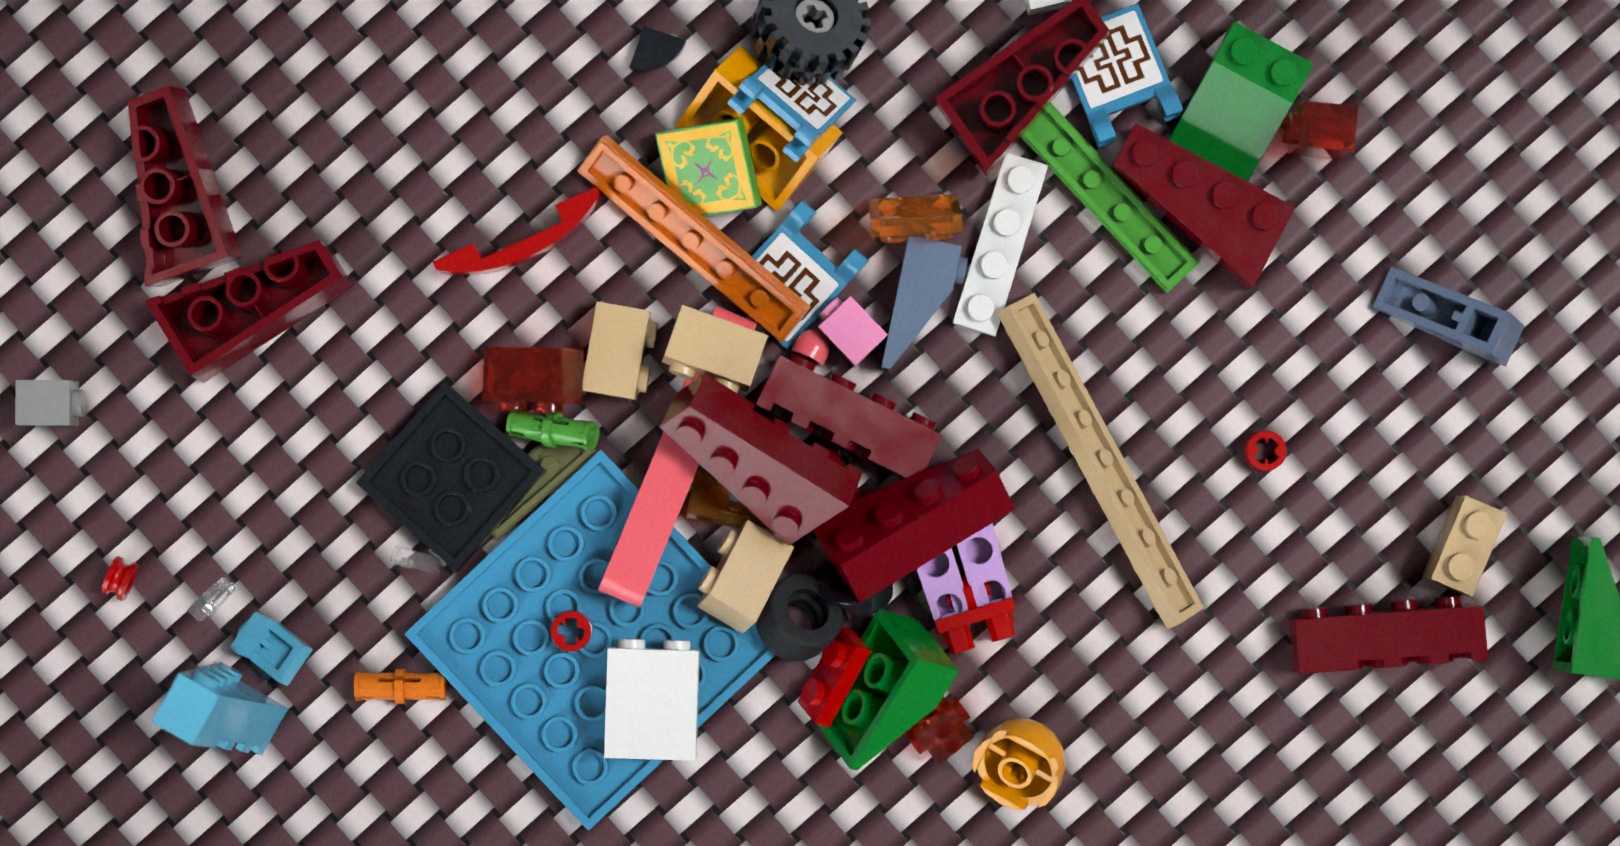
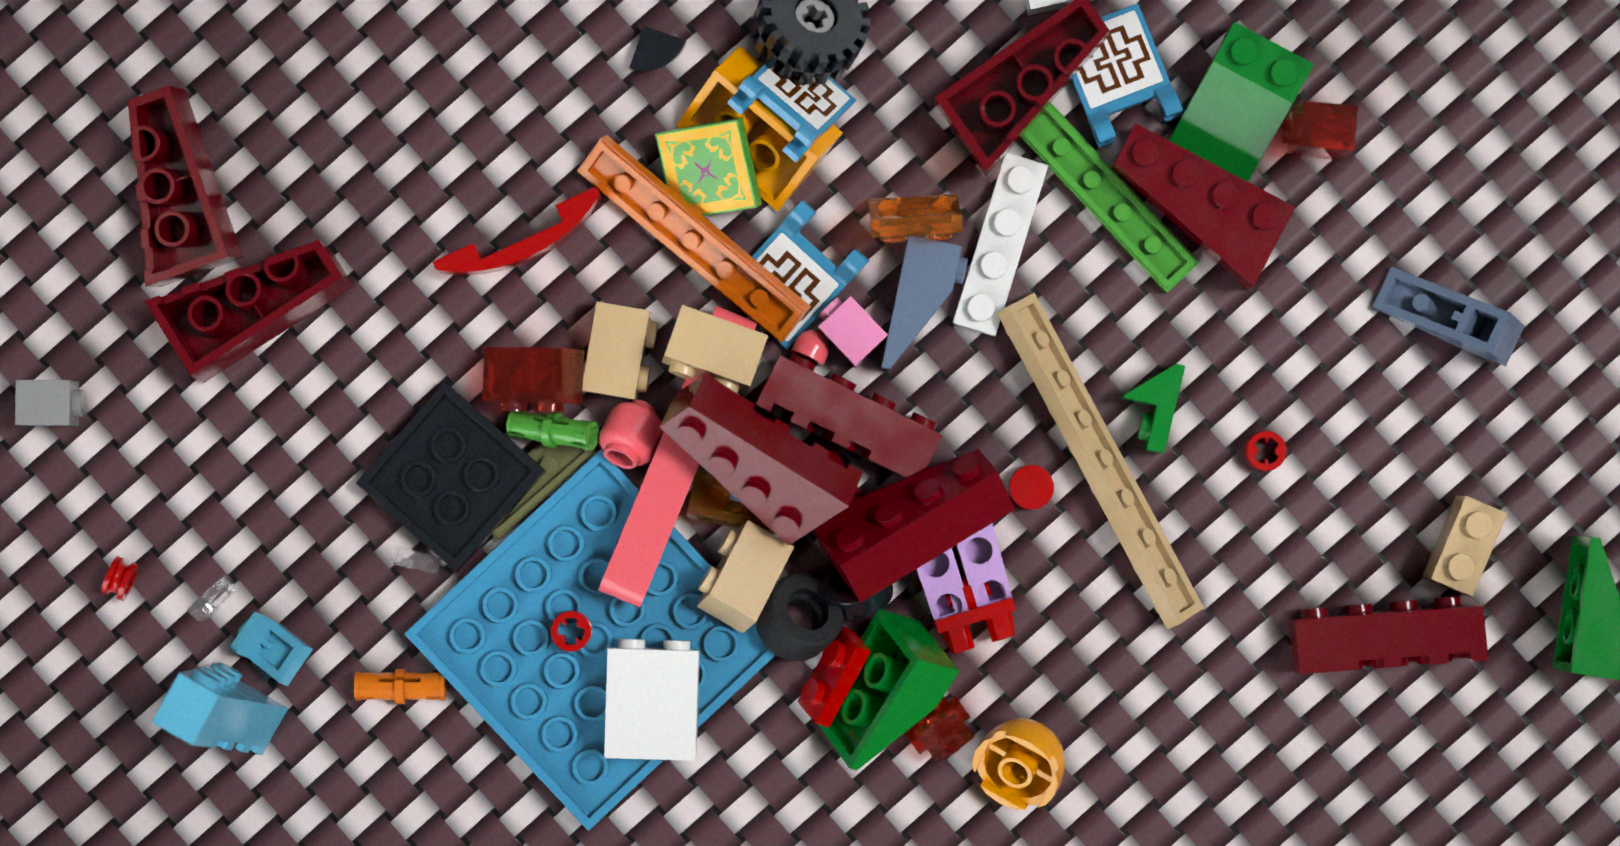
(630, 434): none -> coral head
(1031, 487): none -> red tile
(1161, 394): none -> green slope

